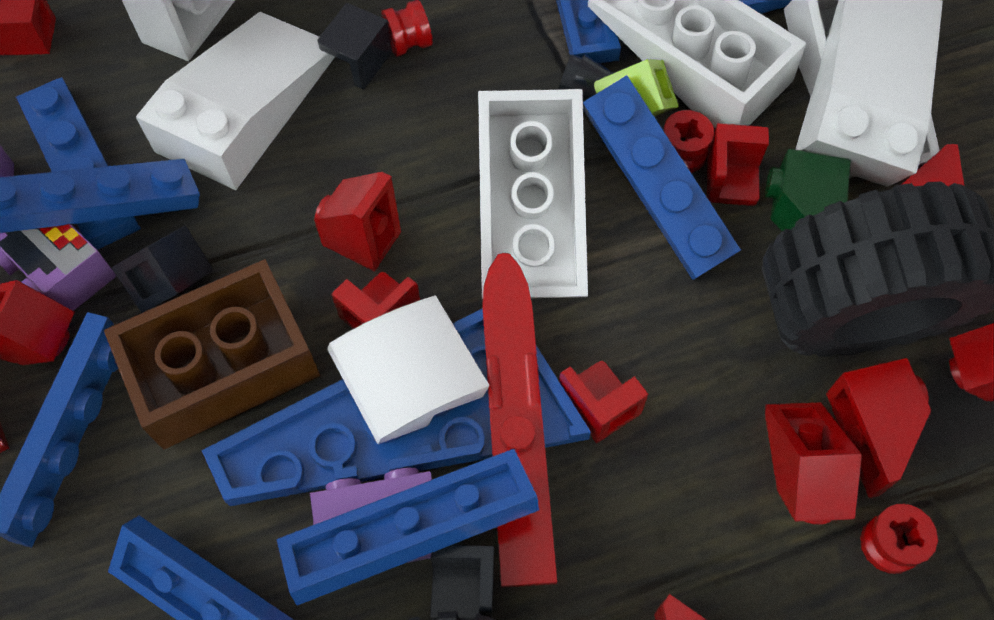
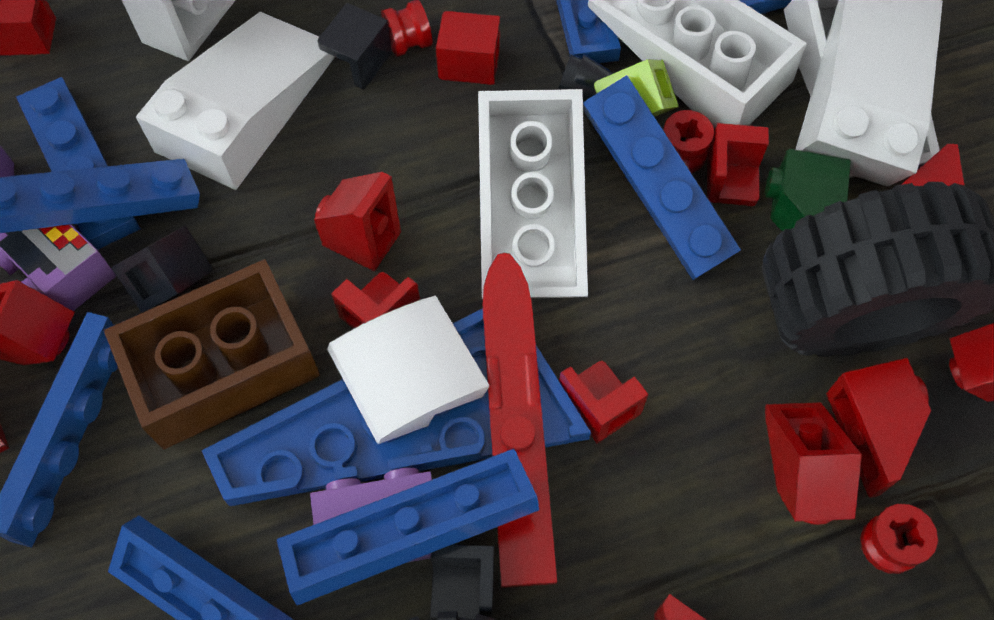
(468, 47): none -> red panel

